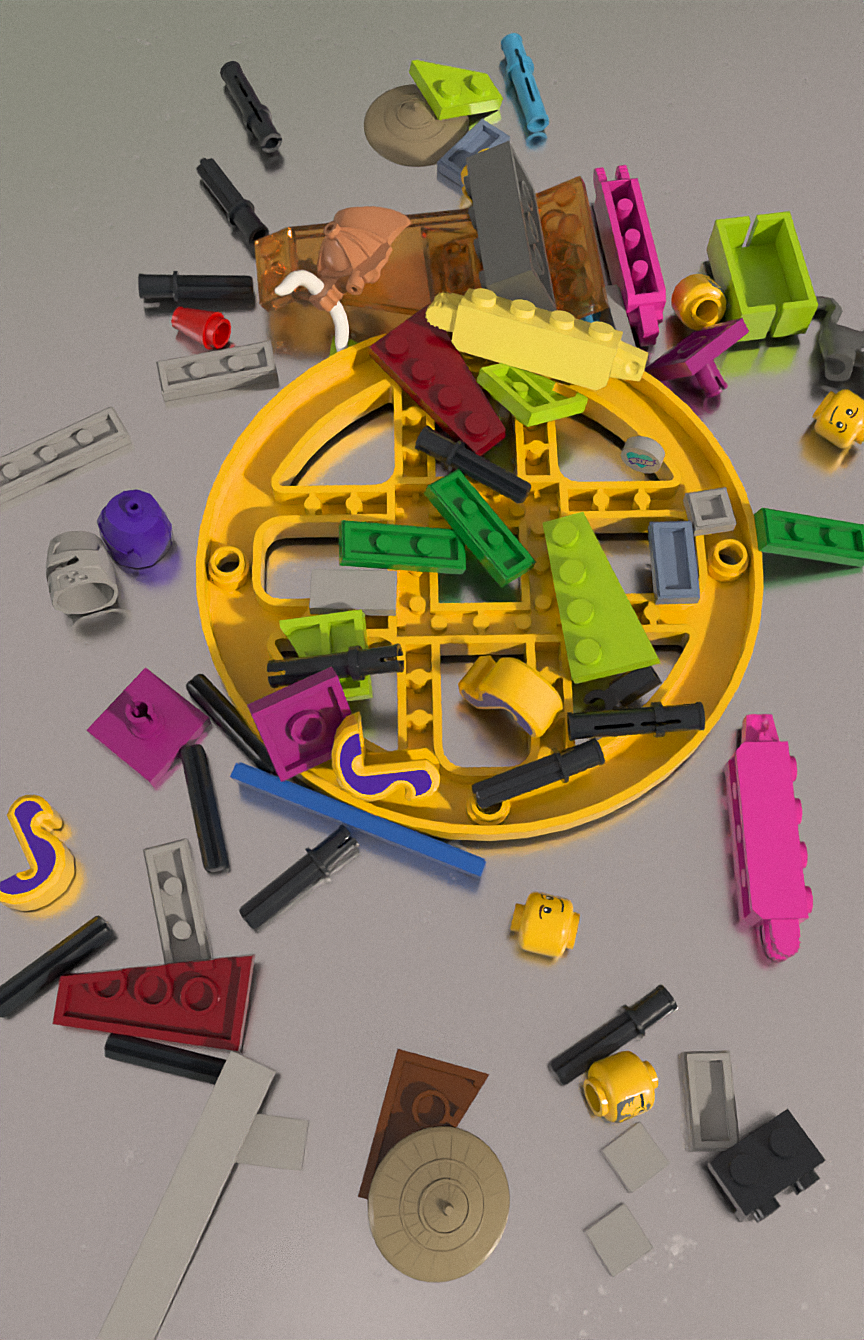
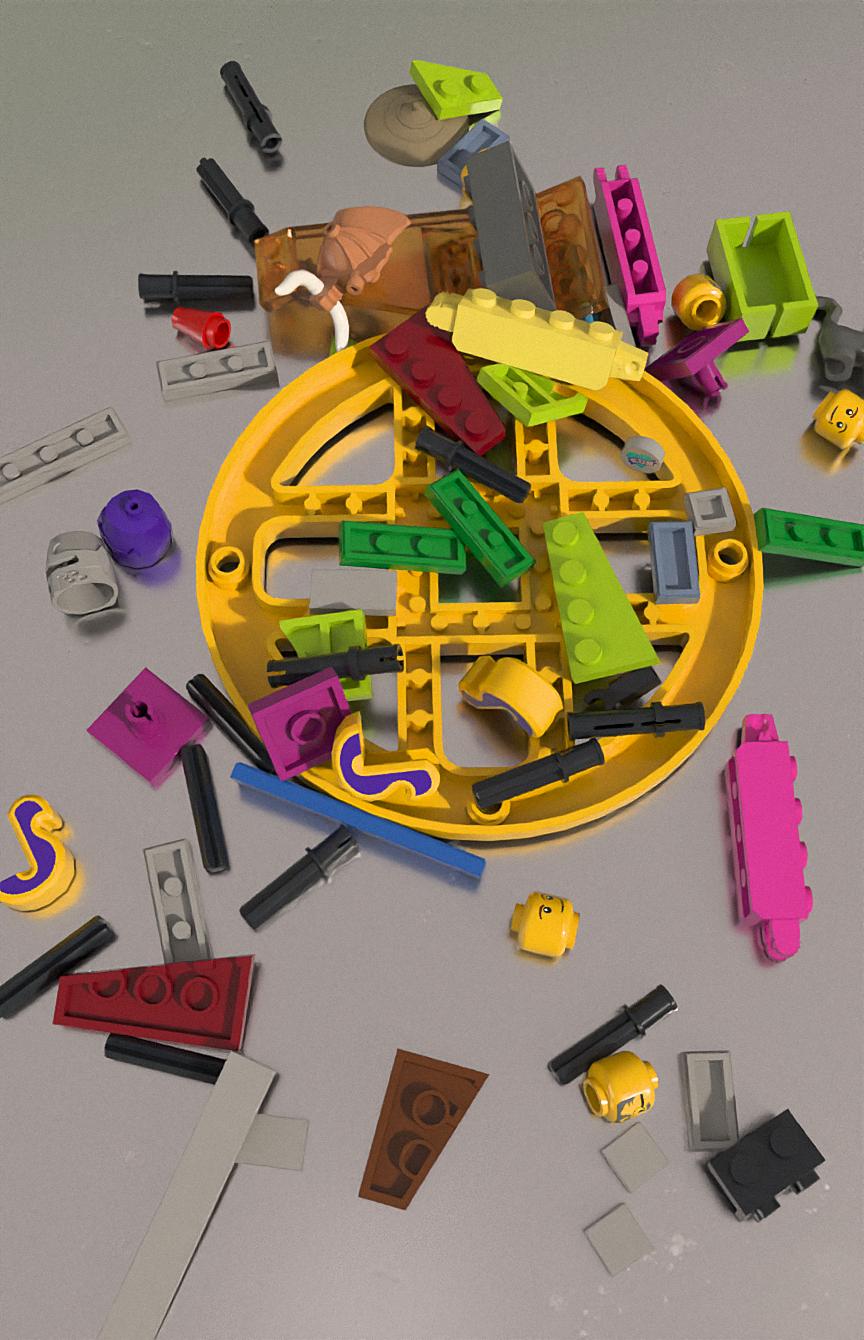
(438, 1204): dark tan hat -> none
(520, 71): dark azure pin -> none

